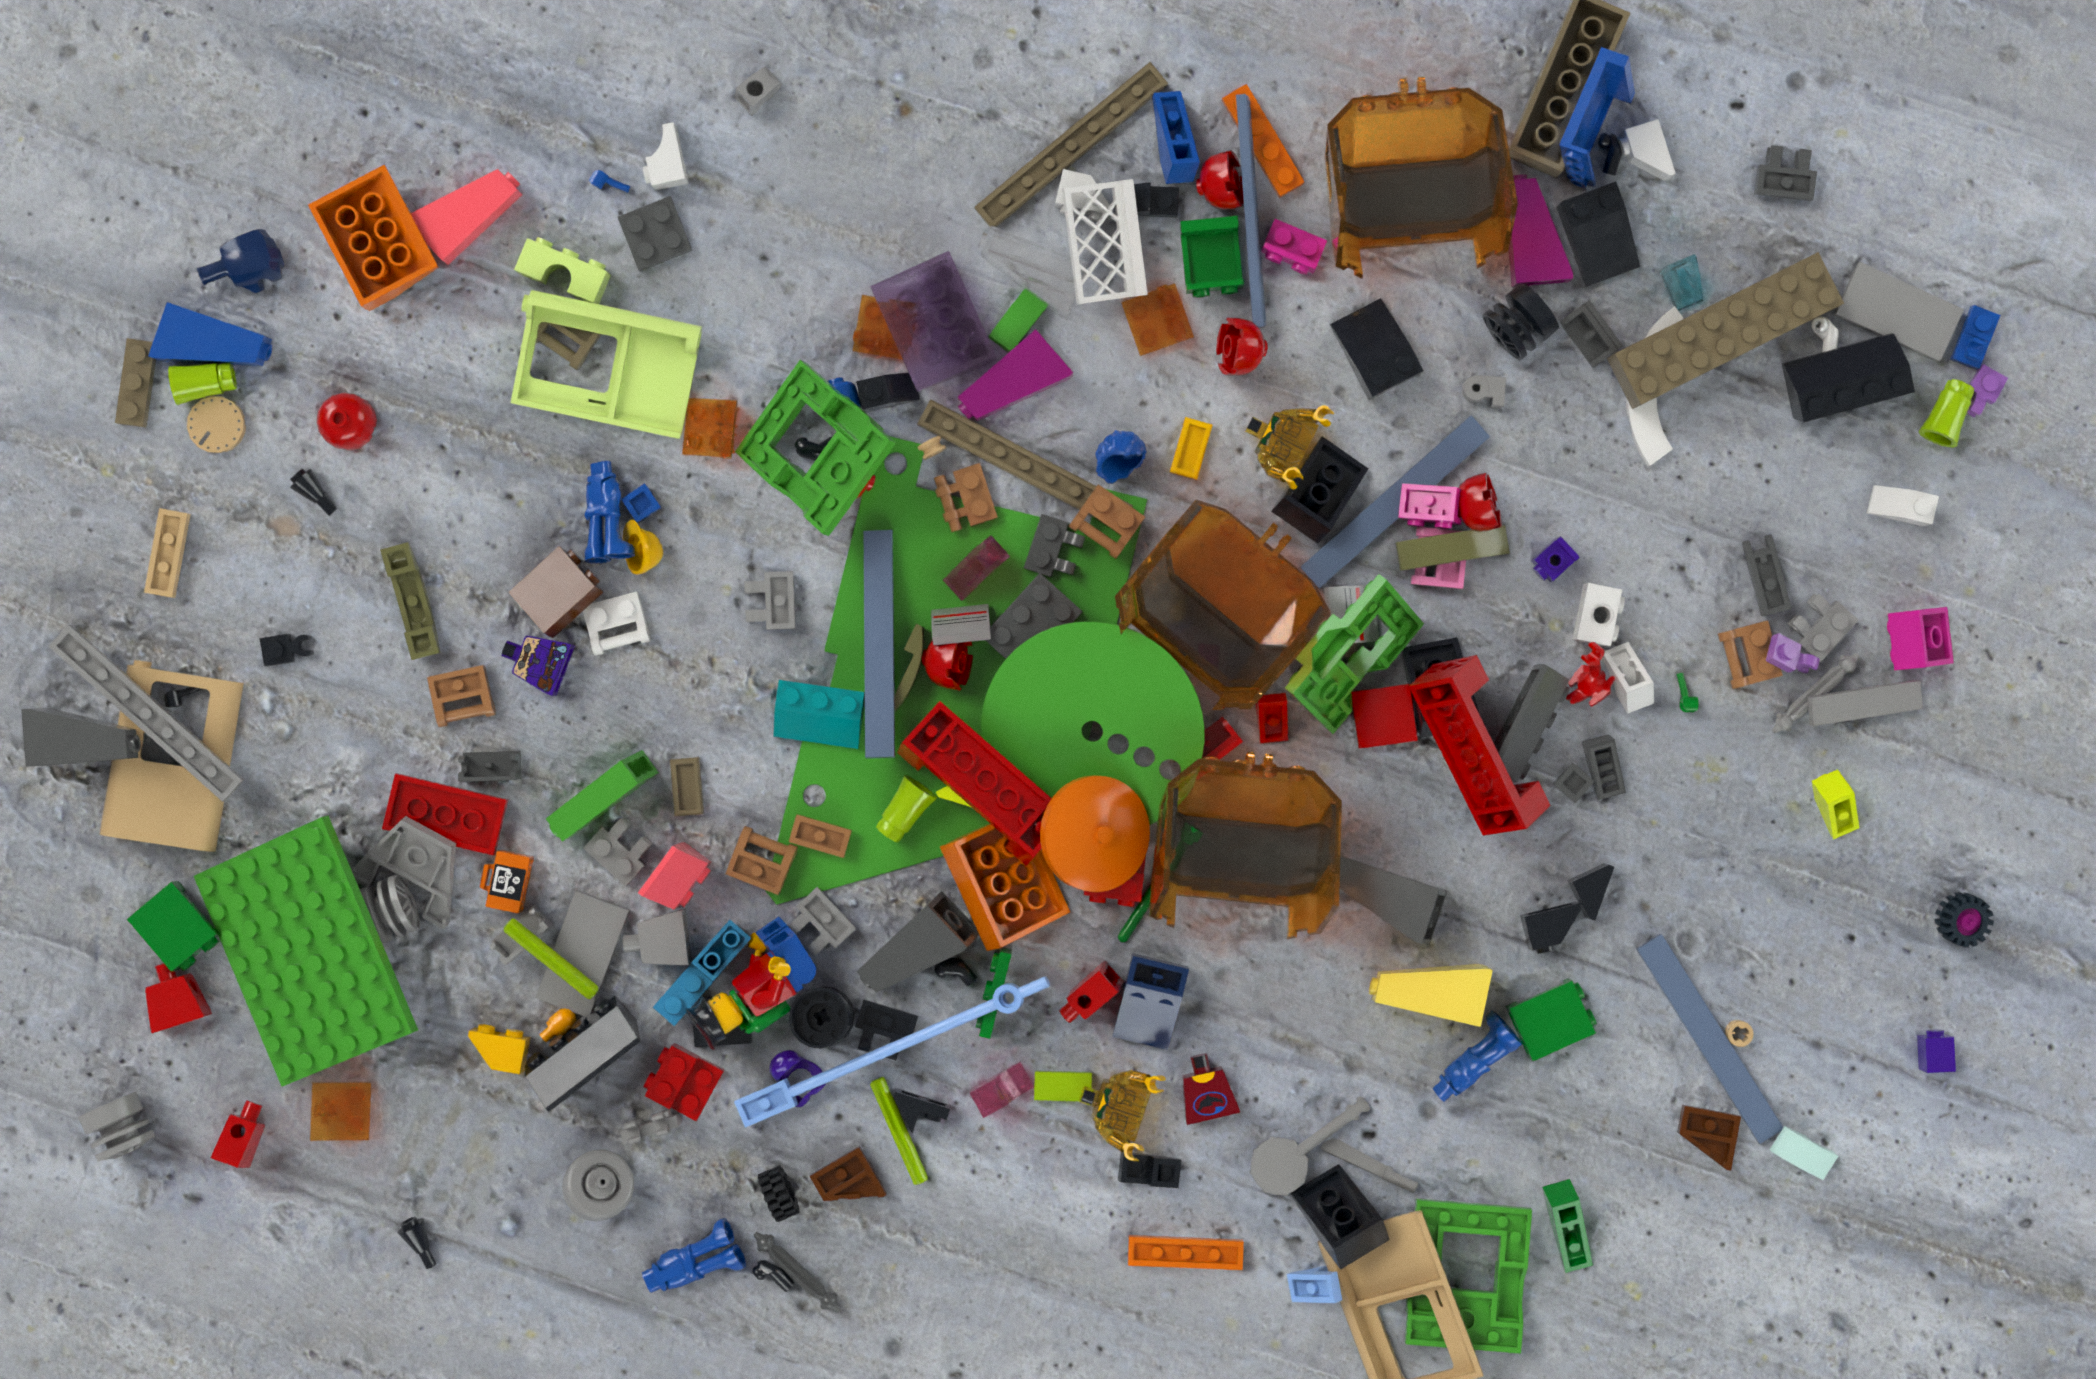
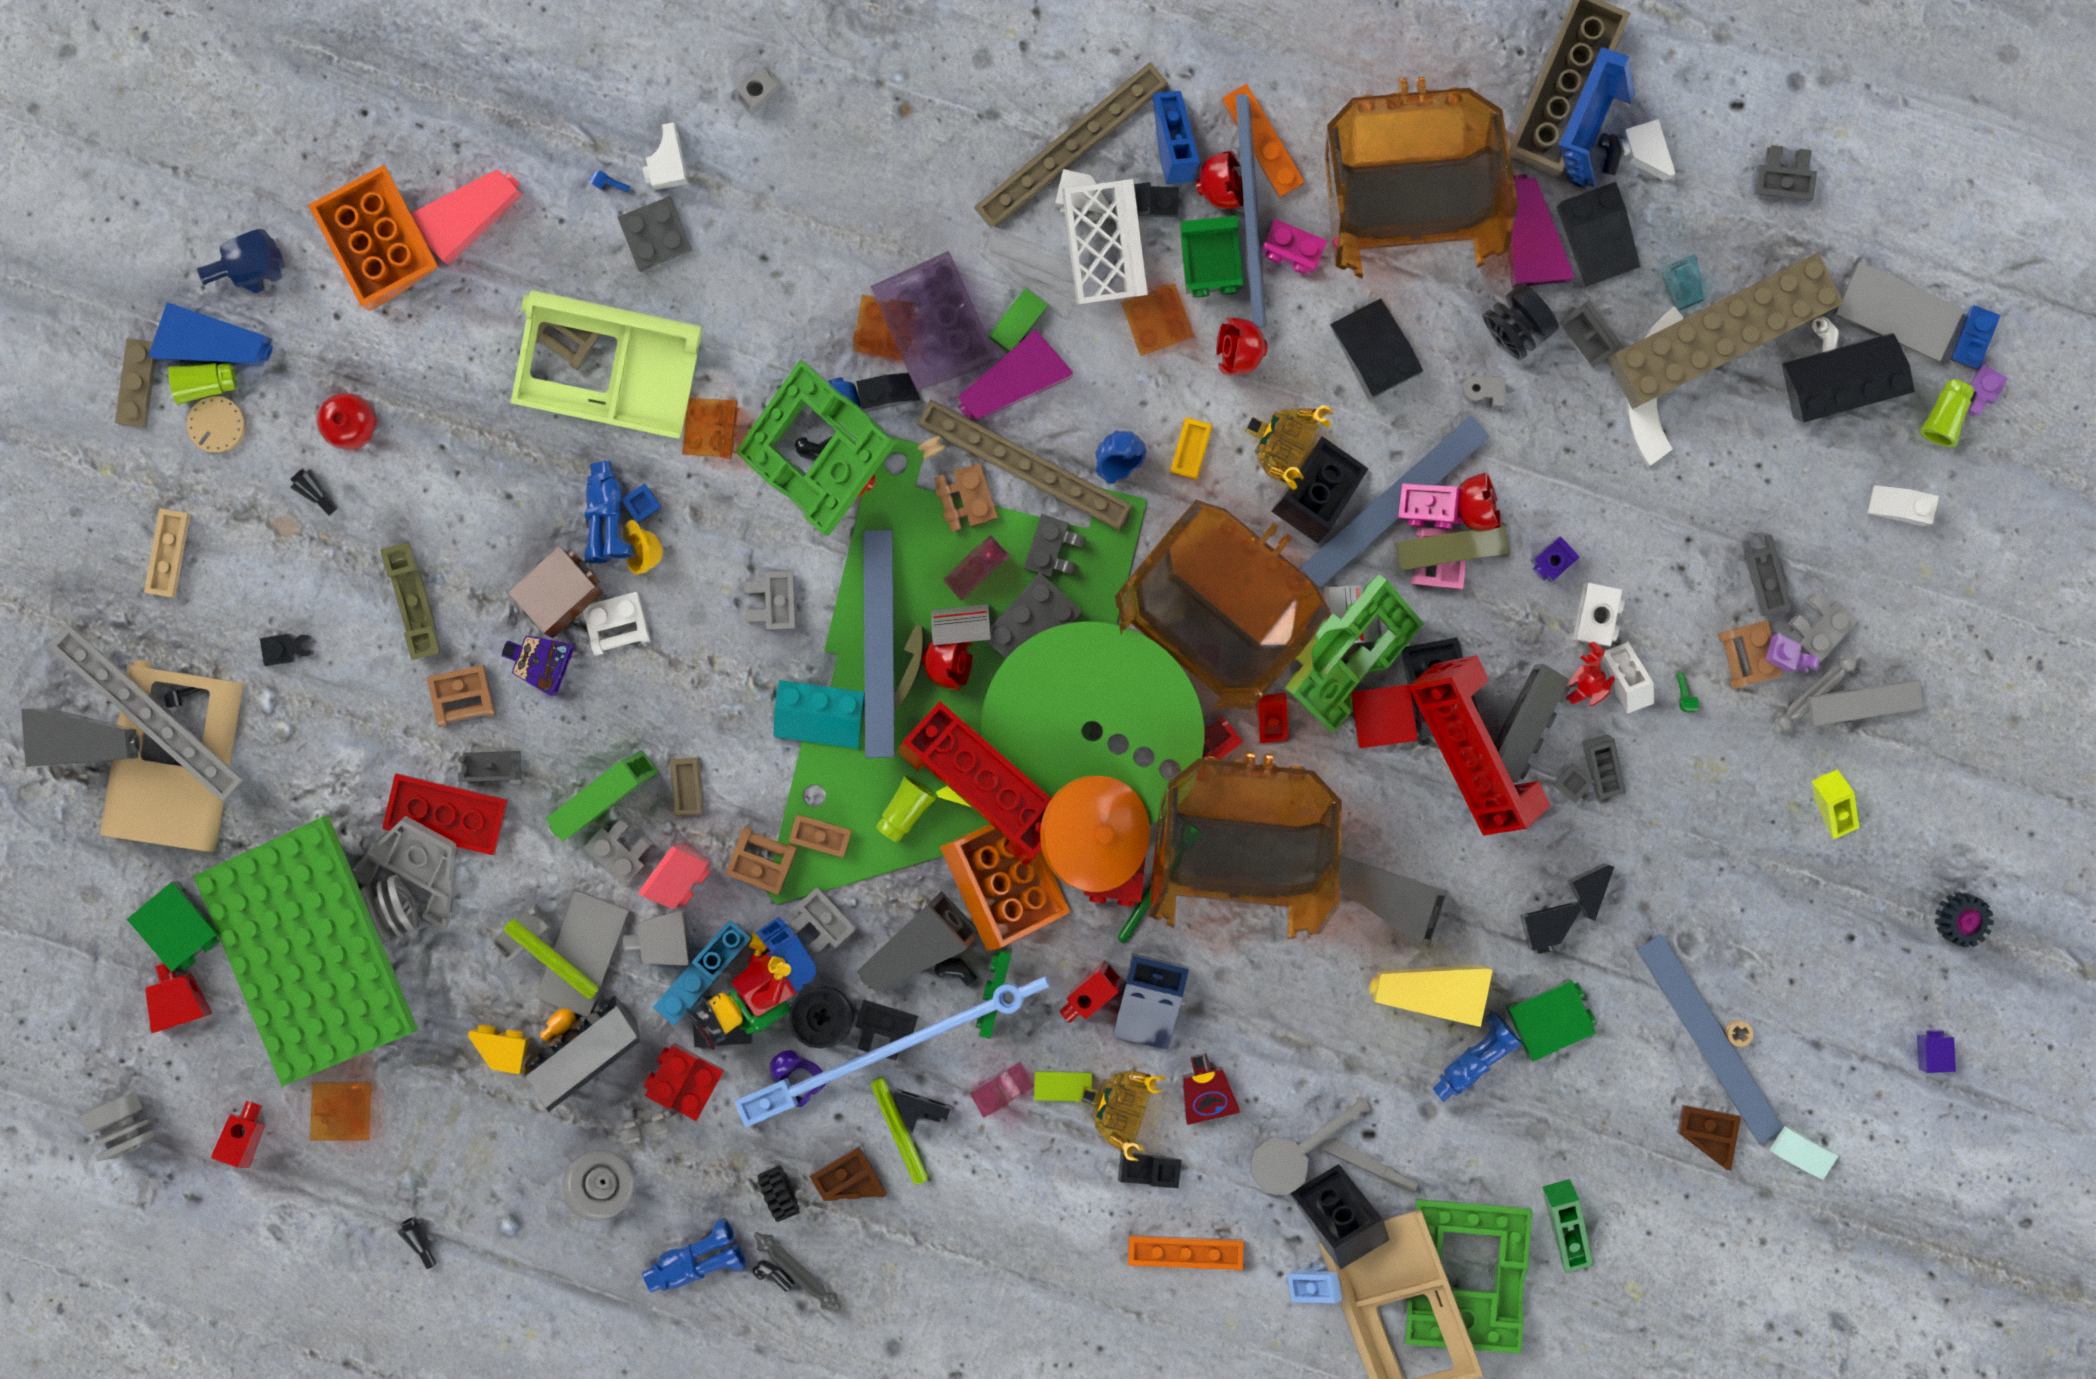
(508, 881): piece -> none
(540, 260): yellowish green arch -> none
(1113, 514): medium nougat plate -> none
(1920, 638): dark pink slope -> none

